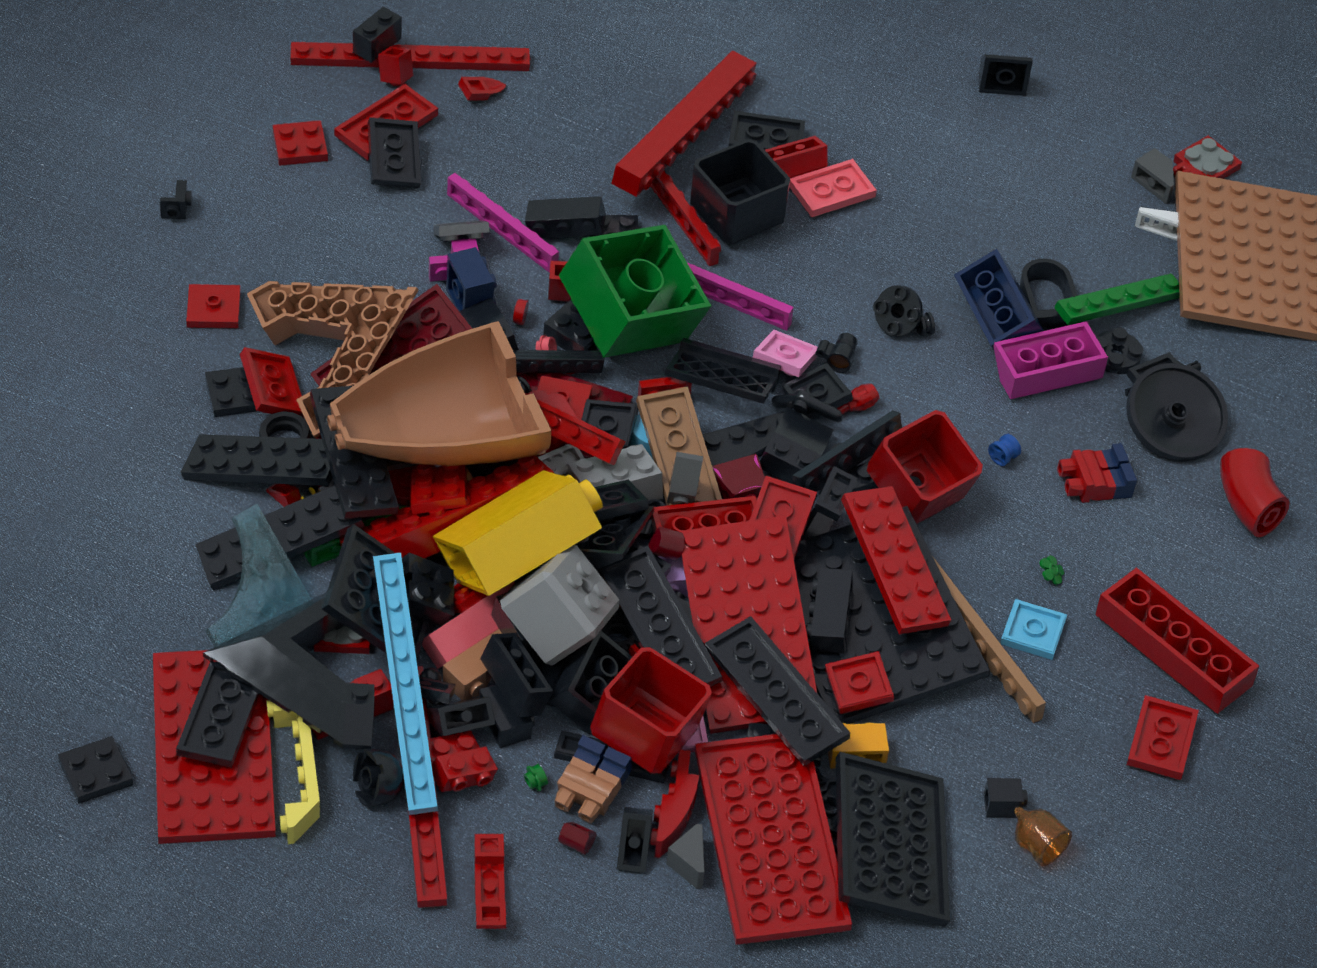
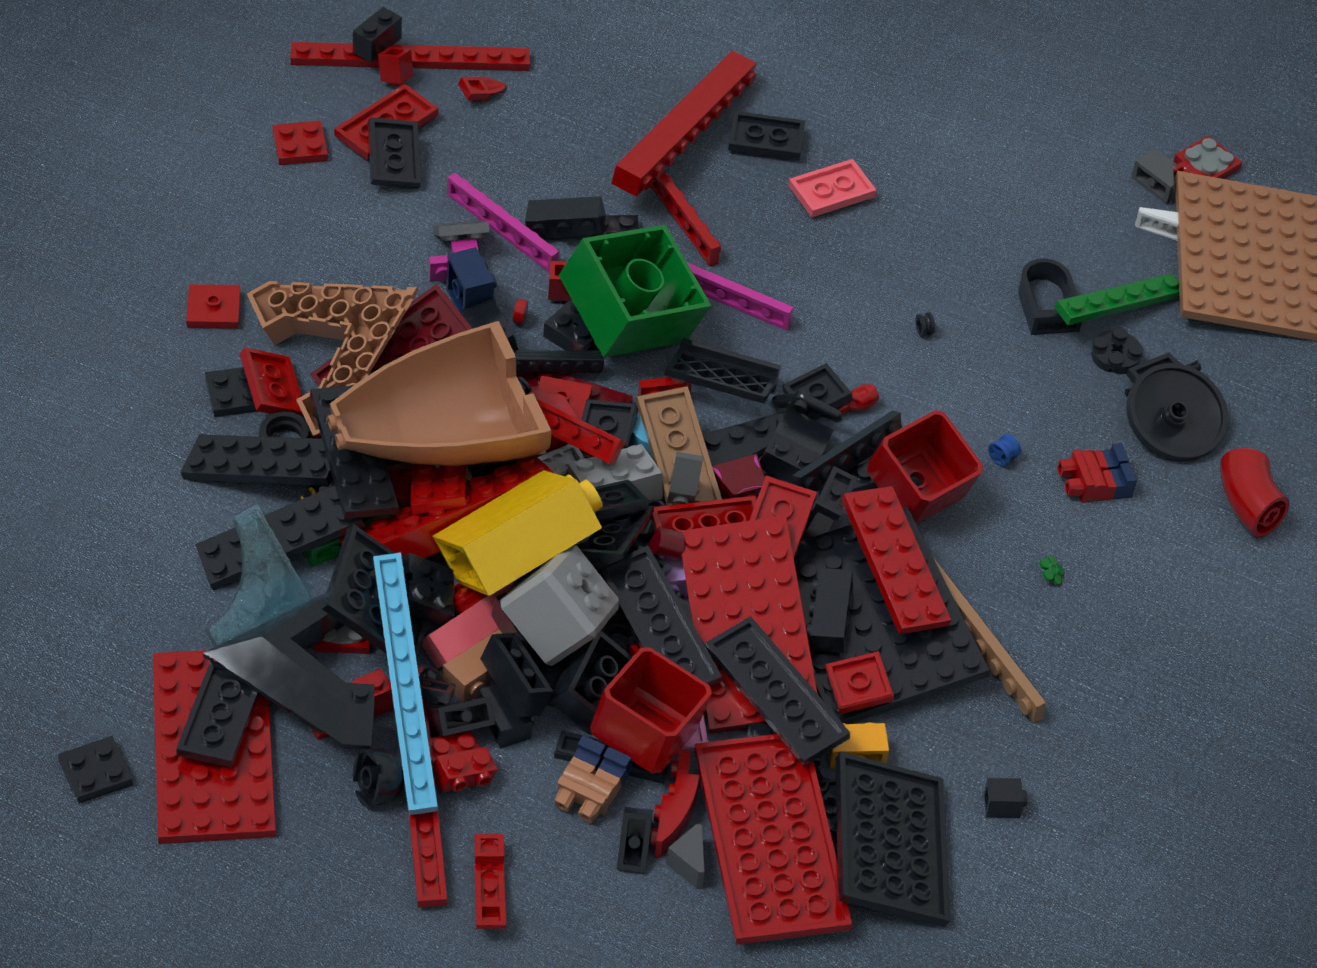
(176, 207): black bracket -> none
(284, 493): red piece -> none
(304, 814): light yellow slope -> none
(535, 777): green plate -> none
(546, 343): coral plate -> none
(577, 837): dark red brick -> none
(739, 191): black plate -> none
(786, 351): bright pink plate -> none
(800, 156): red brick -> none
(838, 355): black piece -> none
(898, 310): black plate -> none
(997, 299): dark blue brick -> none
(1004, 74): black slope -> none
(1033, 629): medium azure tile -> none
(1041, 834): clear orange piece -> none
(1049, 360): dark pink slope -> none
(1162, 737): red plate -> none
(1177, 640): red brick -> none

